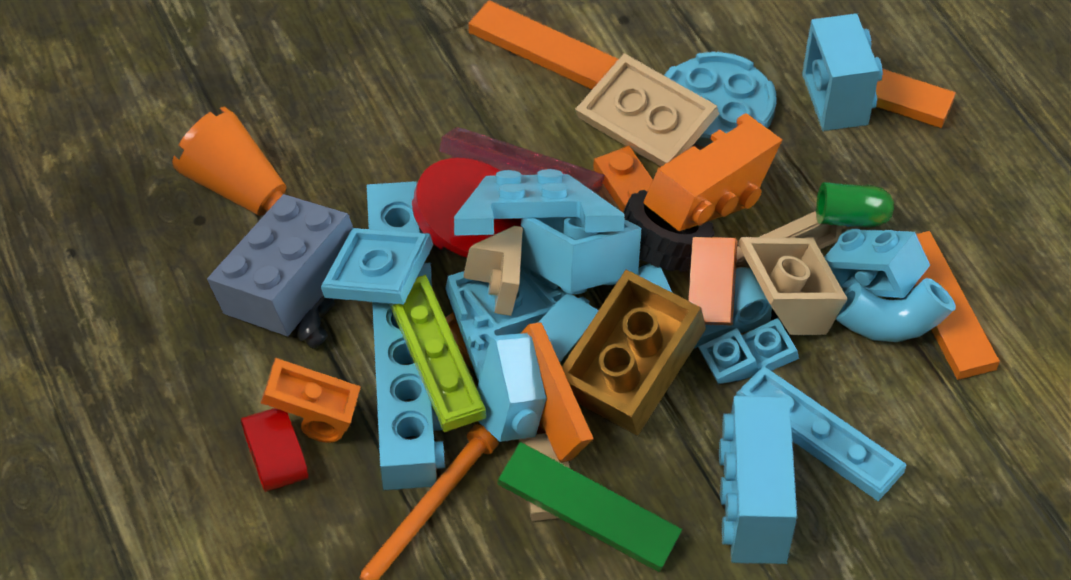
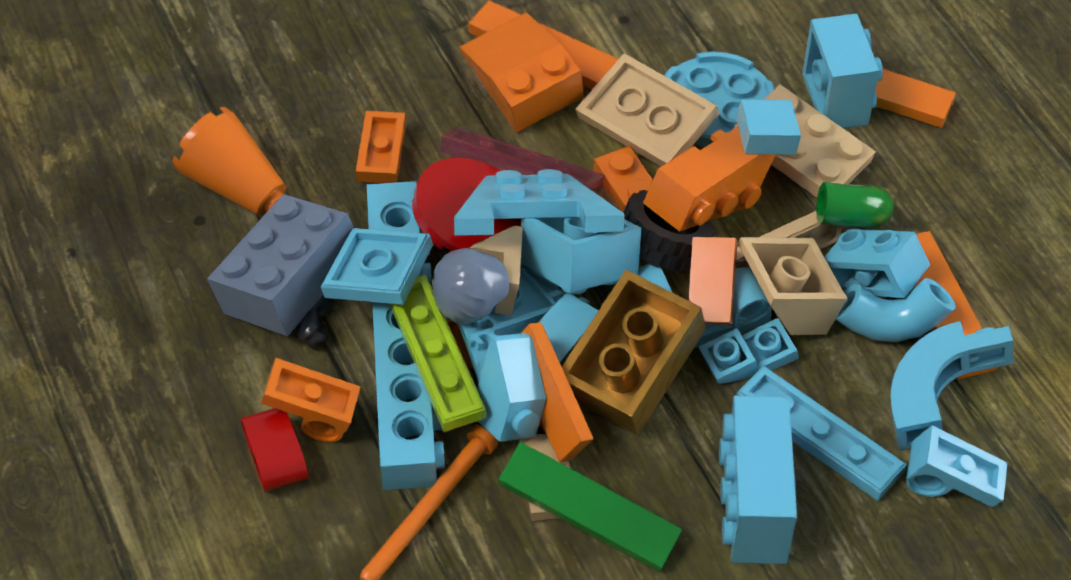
(381, 147): none -> orange plate
(469, 285): none -> sand blue hair
(524, 71): none -> orange slope
(768, 127): none -> medium azure piece
(824, 149): none -> tan plate
(934, 364): none -> medium azure arch
(947, 463): none -> medium azure plate

